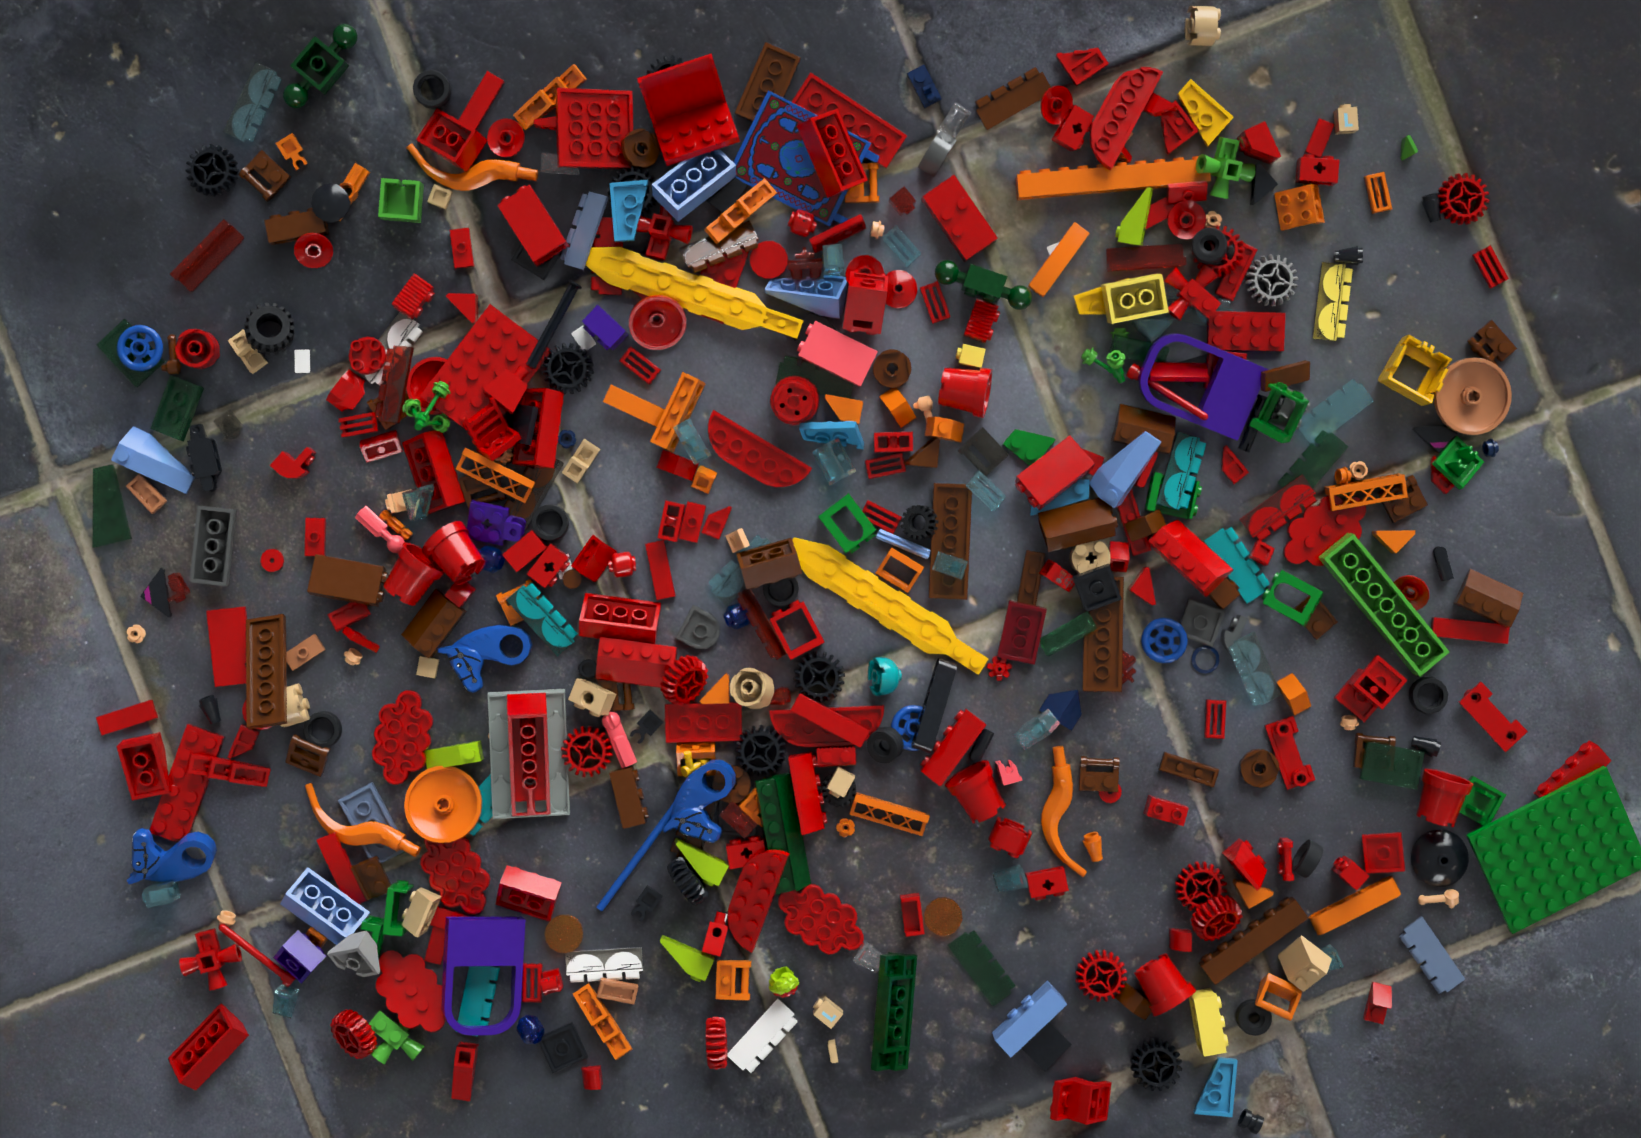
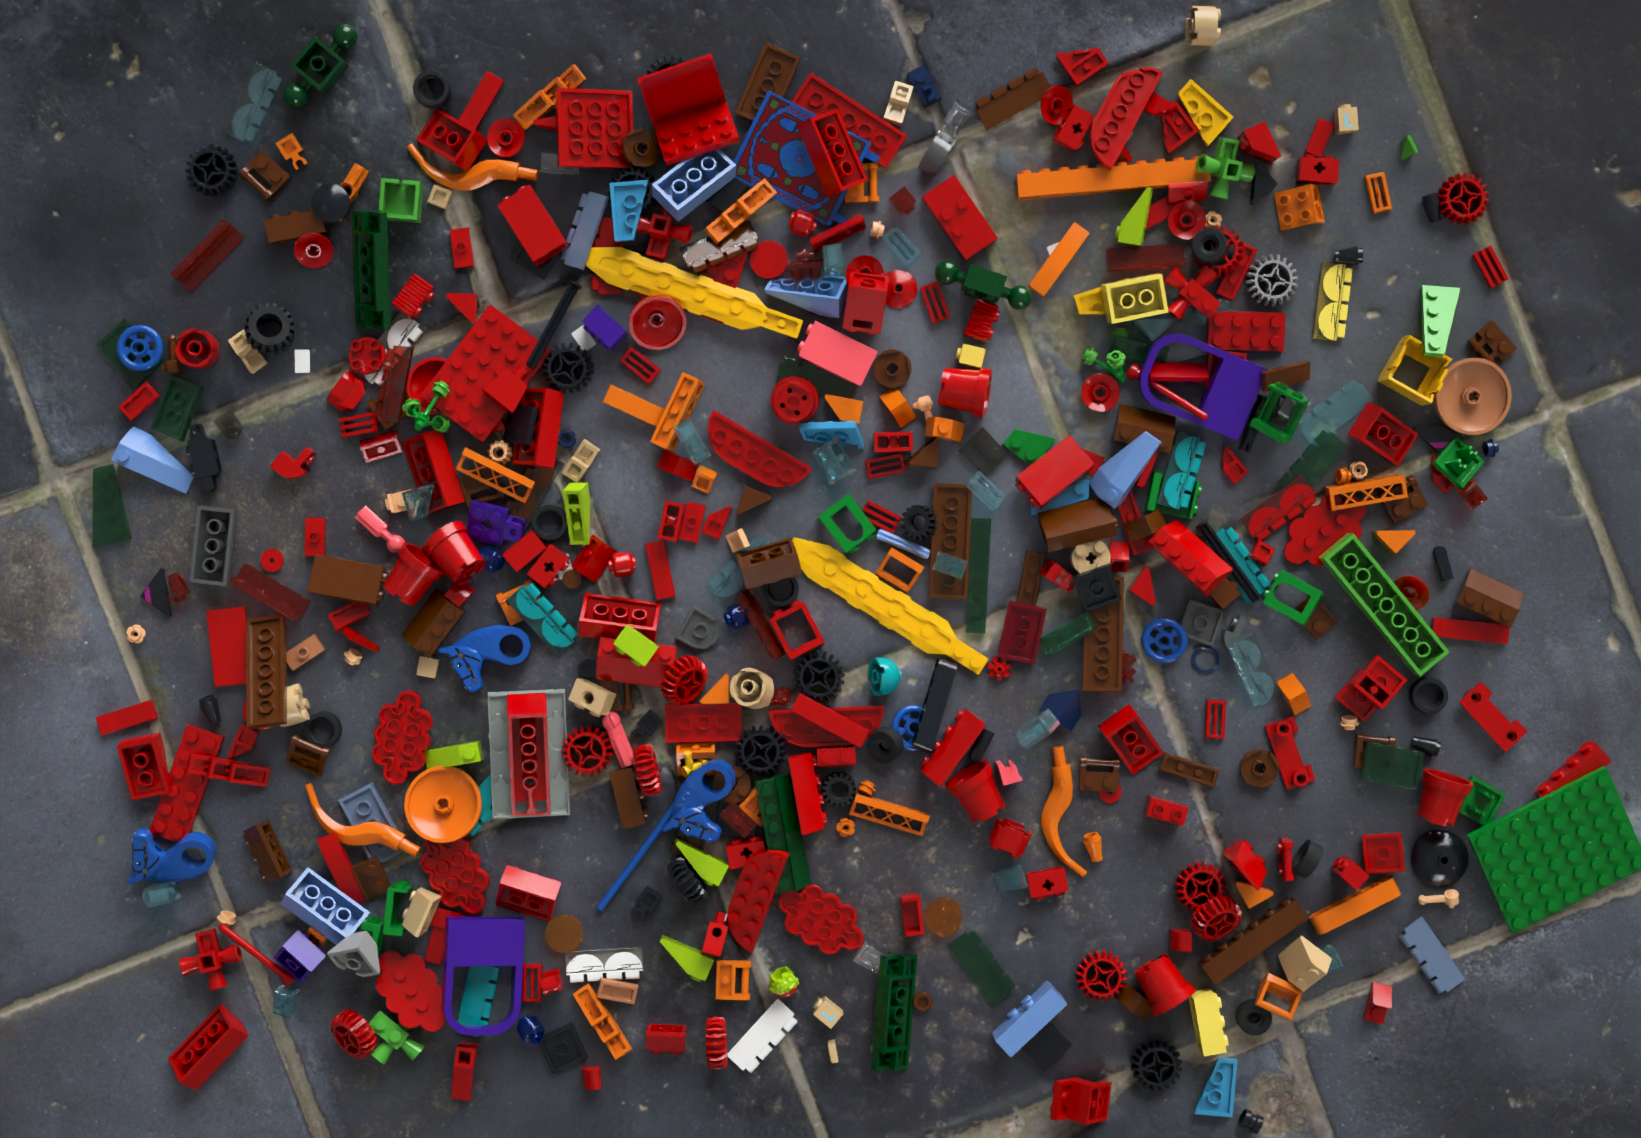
(139, 401): none -> red plate
(146, 493): nougat plate -> none
(267, 851): none -> reddish brown slope
(271, 592): none -> clear red panel
(371, 269): none -> dark green slope
(395, 524): orange axle -> none
(497, 437): red plate -> none
(577, 512): none -> lime slope
(635, 645): none -> lime brick
(647, 770): none -> red gear
(666, 1038): none -> red slope
(750, 499): none -> reddish brown slope
(840, 782): tan brick -> none
(866, 788): none -> orange plate
(898, 103): none -> tan slope
(922, 1001): none -> reddish brown tile
(978, 575): none -> clear green tile
(1109, 388): none -> red dish
(1131, 739): none -> red slope
(1225, 555): none -> black axle
(1383, 433): none -> red slope
(1437, 314): none -> wing
(1472, 494): none -> clear red brick

